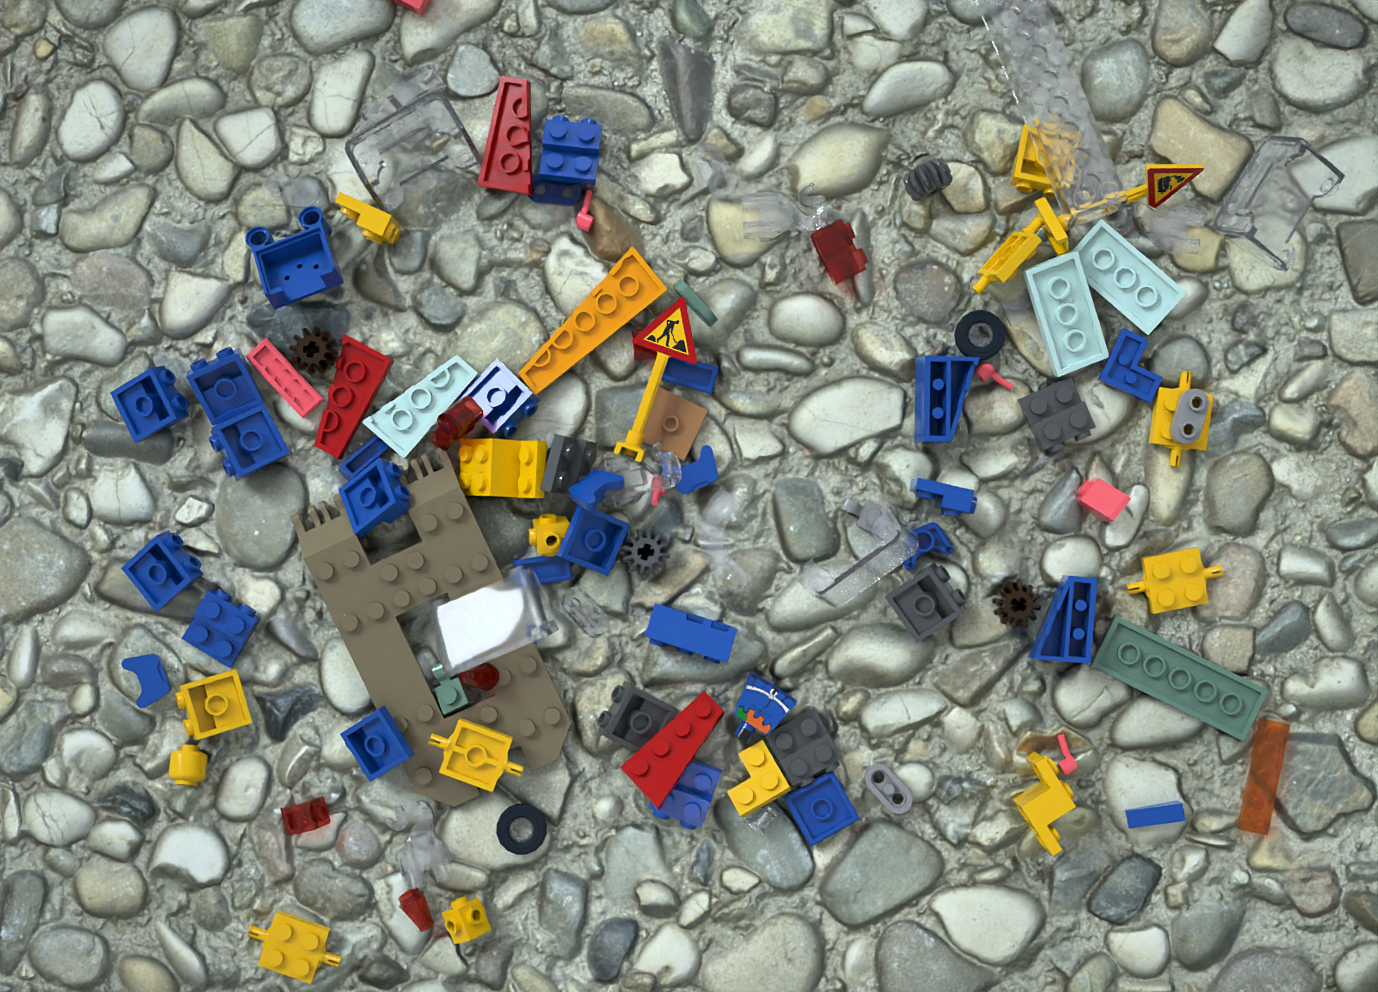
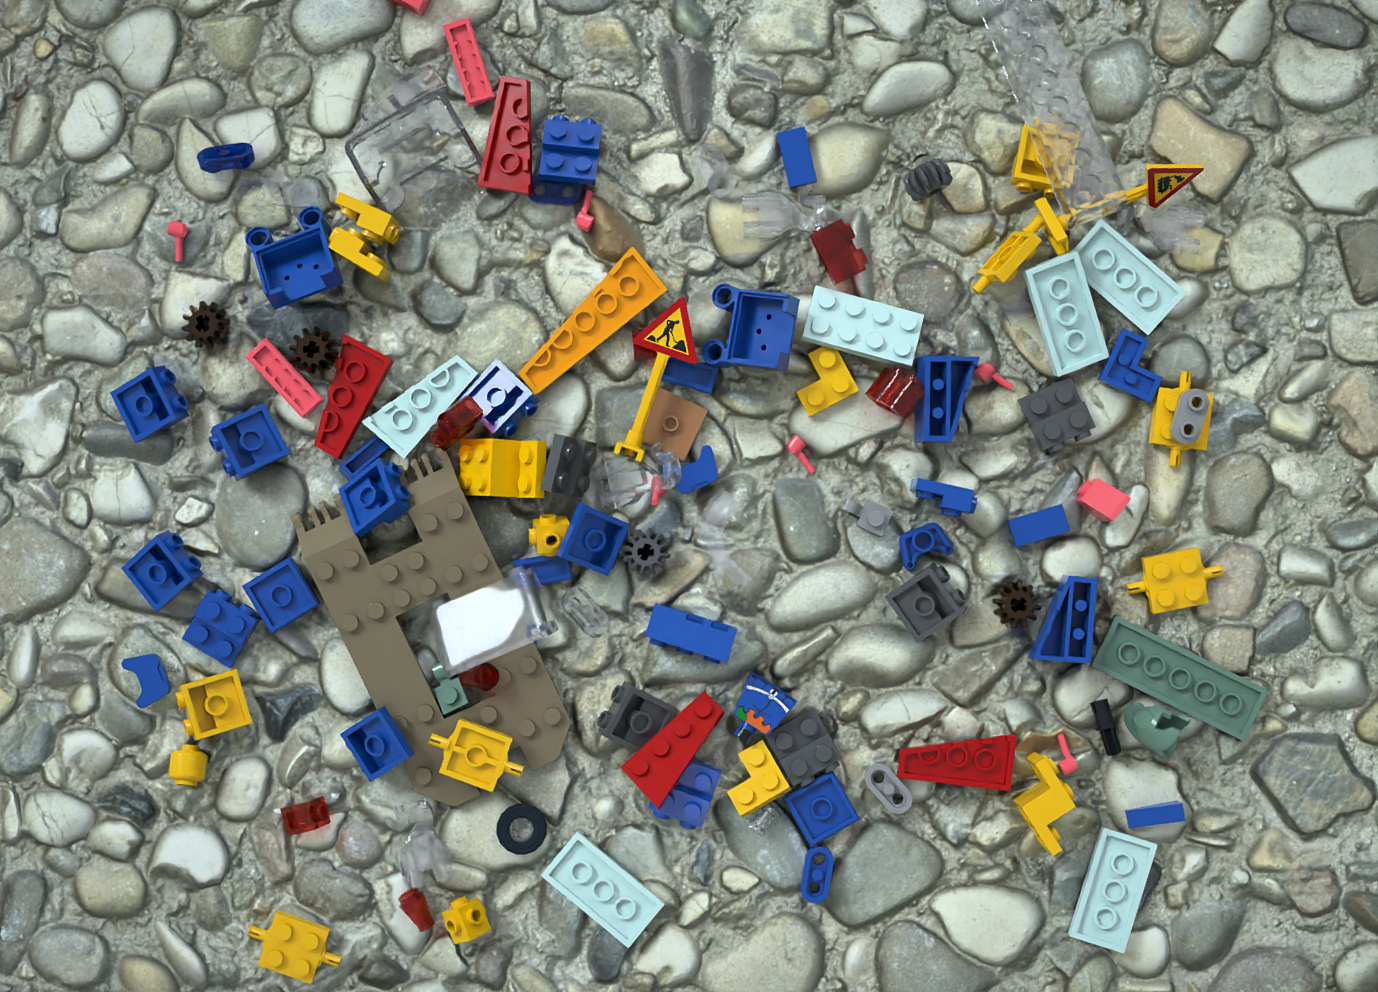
(179, 231): none -> coral hand
(196, 325): none -> dark brown gear
(224, 385): blue plate -> none
(226, 157): none -> clear blue plate
(281, 595): none -> blue plate
(355, 249): none -> yellow plate
(469, 62): none -> coral plate
(592, 487): blue piece -> none
(603, 889): none -> light aqua plate
(695, 303): sand green tile -> none
(759, 329): none -> blue piece
(795, 446): none -> coral hand
(796, 157): none -> blue tile
(816, 873): none -> blue plate
(833, 385): none -> yellow plate
(862, 327): none -> light aqua plate
(895, 391): none -> clear red brick
(895, 545): clear windscreen -> none
(969, 762): none -> red wing
(990, 324): black bush -> none
(1038, 525): none -> blue tile
(1105, 725): none -> black axle
(1112, 889): none -> light aqua plate
(1155, 727): none -> sand green helmet
(1263, 776): clear orange plate -> none
(1275, 197): clear windscreen -> none

